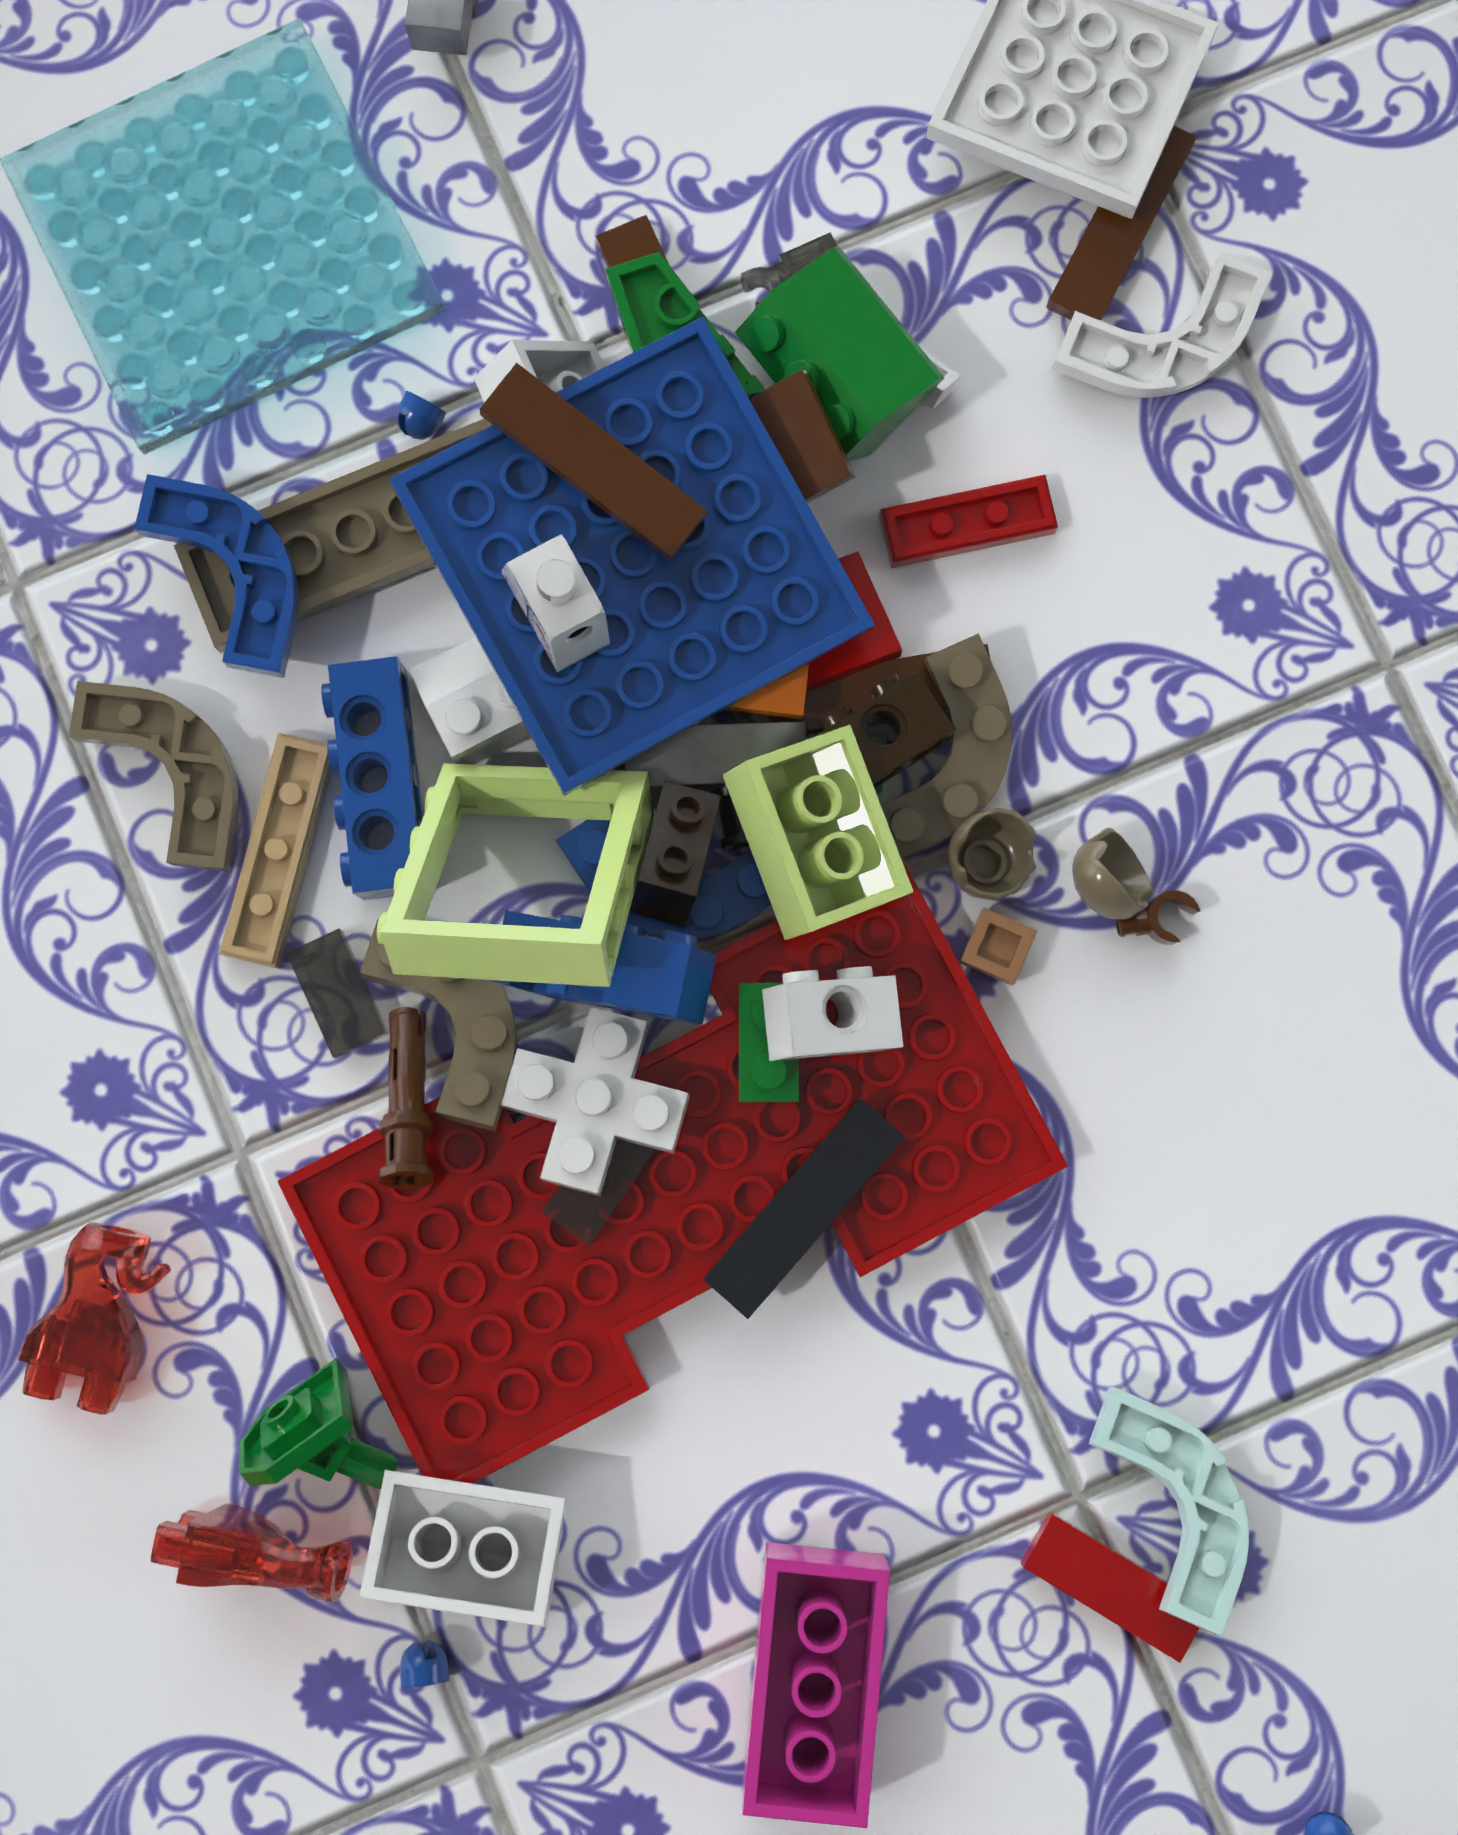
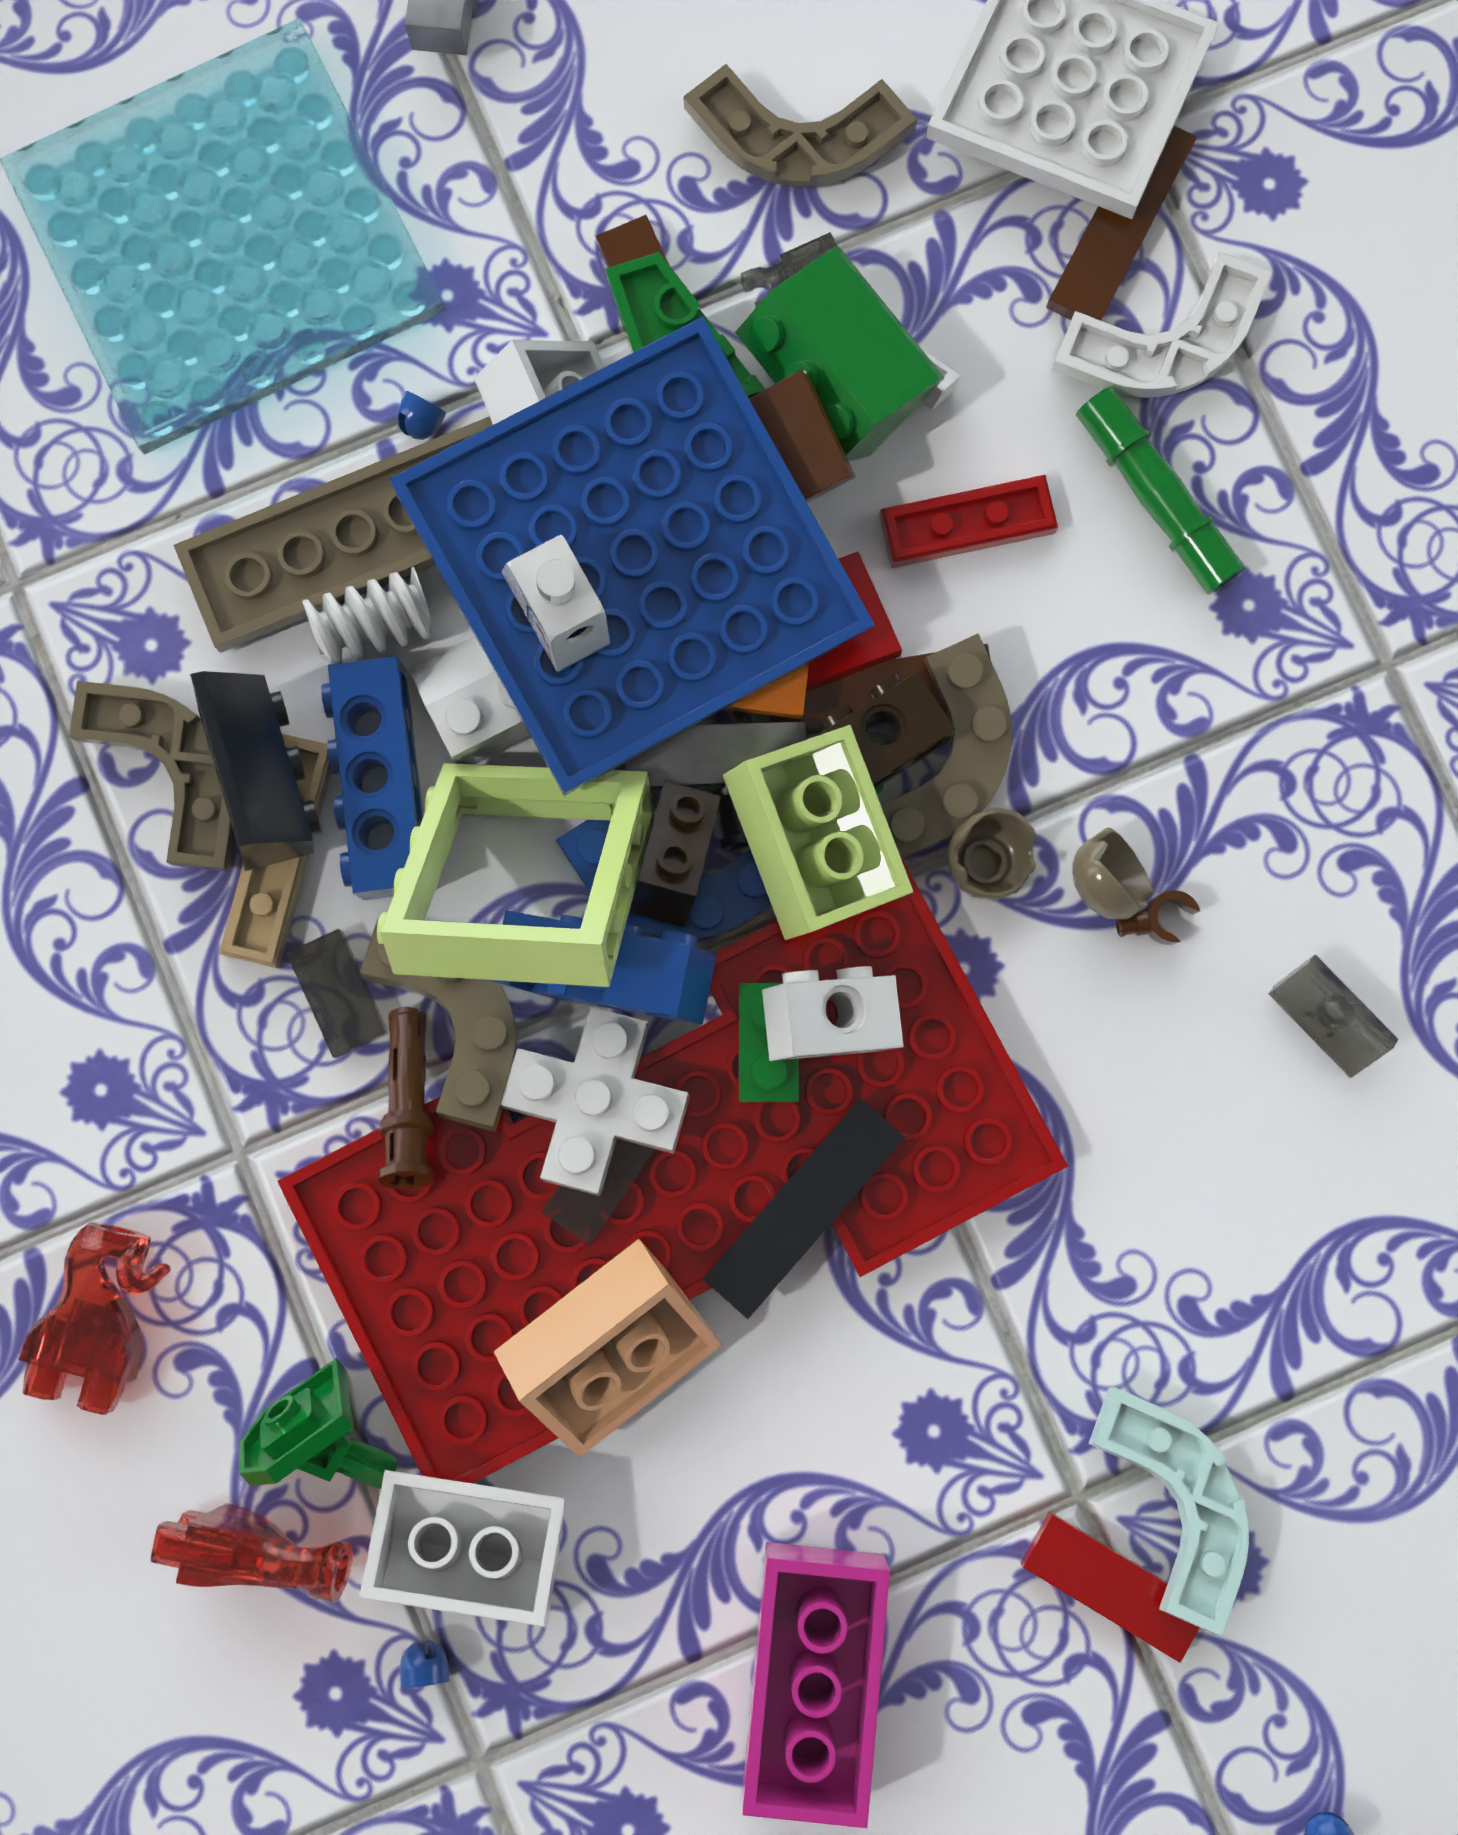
(255, 767): none -> black slope
(256, 557): blue plate -> none
(370, 617): none -> white piece
(593, 462): reddish brown tile -> none
(606, 1349): none -> light nougat slope
(793, 151): none -> dark tan plate
(997, 946): medium nougat plate -> none
(1160, 490): none -> green piece
(1333, 1016): none -> clear smoke plate

